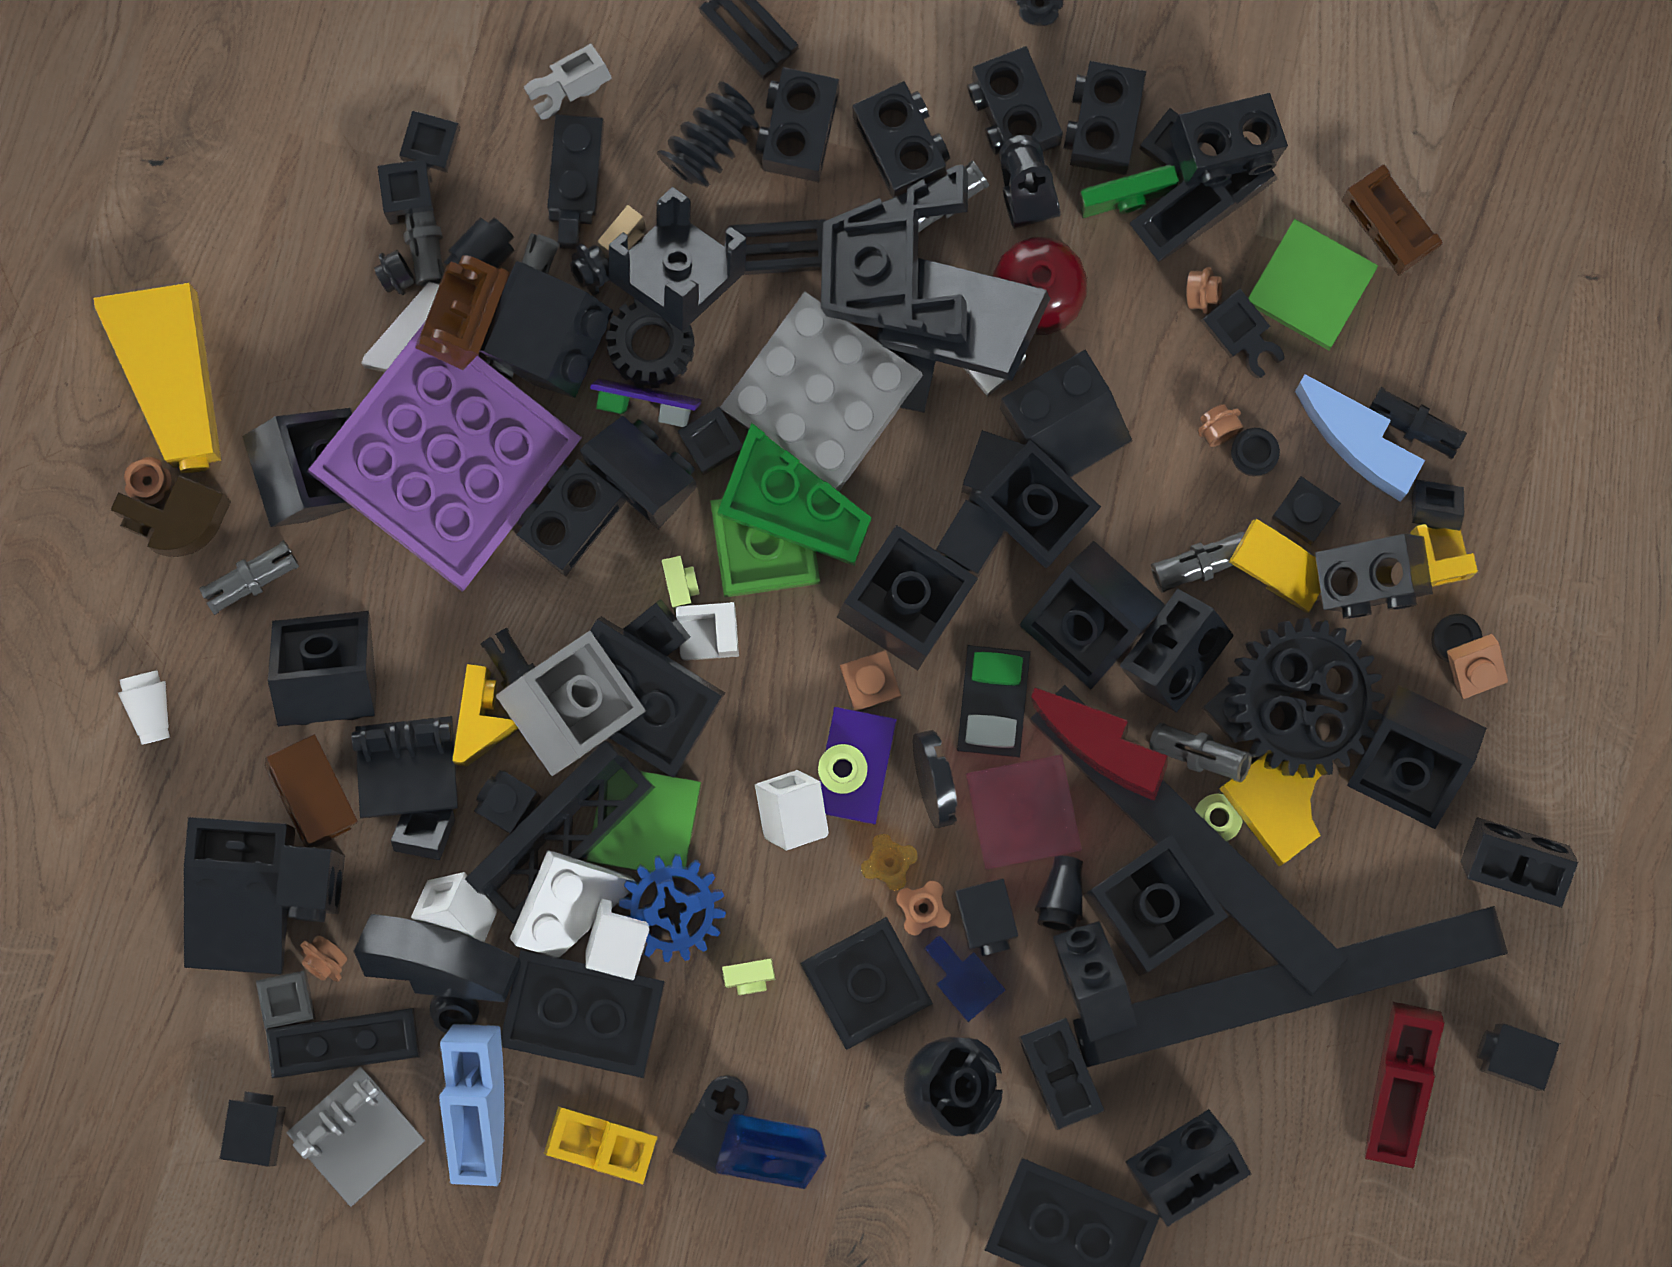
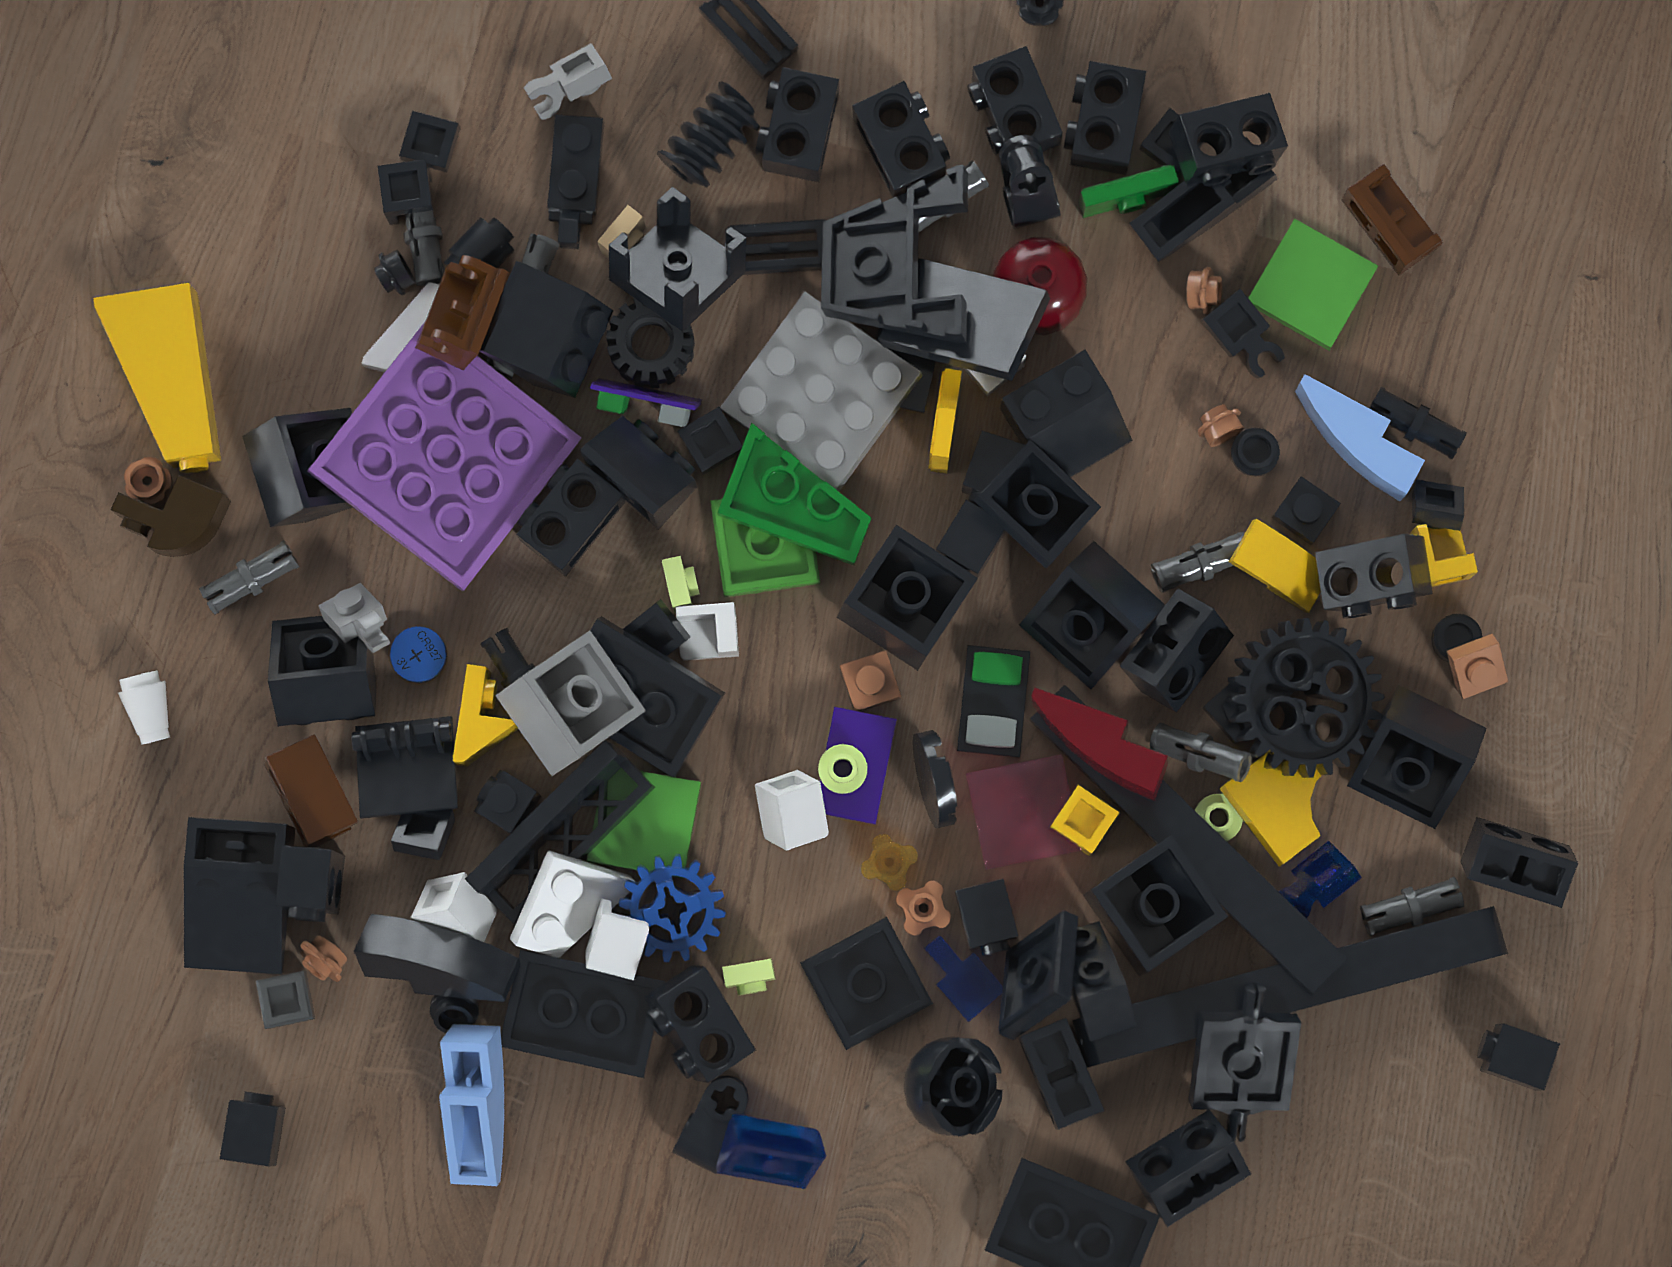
(342, 1043): black tile -> none
(355, 1136): light grey hinge -> none
(356, 614): none -> light grey plate
(418, 654): none -> blue piece
(590, 268): black plate -> none
(600, 1145): yellow slope -> none
(708, 1016): none -> black brick
(944, 420): none -> yellow tile
(1038, 975): none -> black tile
(1061, 897): black cone -> none
(1084, 820): none -> yellow panel
(1244, 1061): none -> black plate
(1320, 879): none -> clear blue plate
(1404, 1084): dark red slope -> none
(1412, 906): none -> dark grey pin

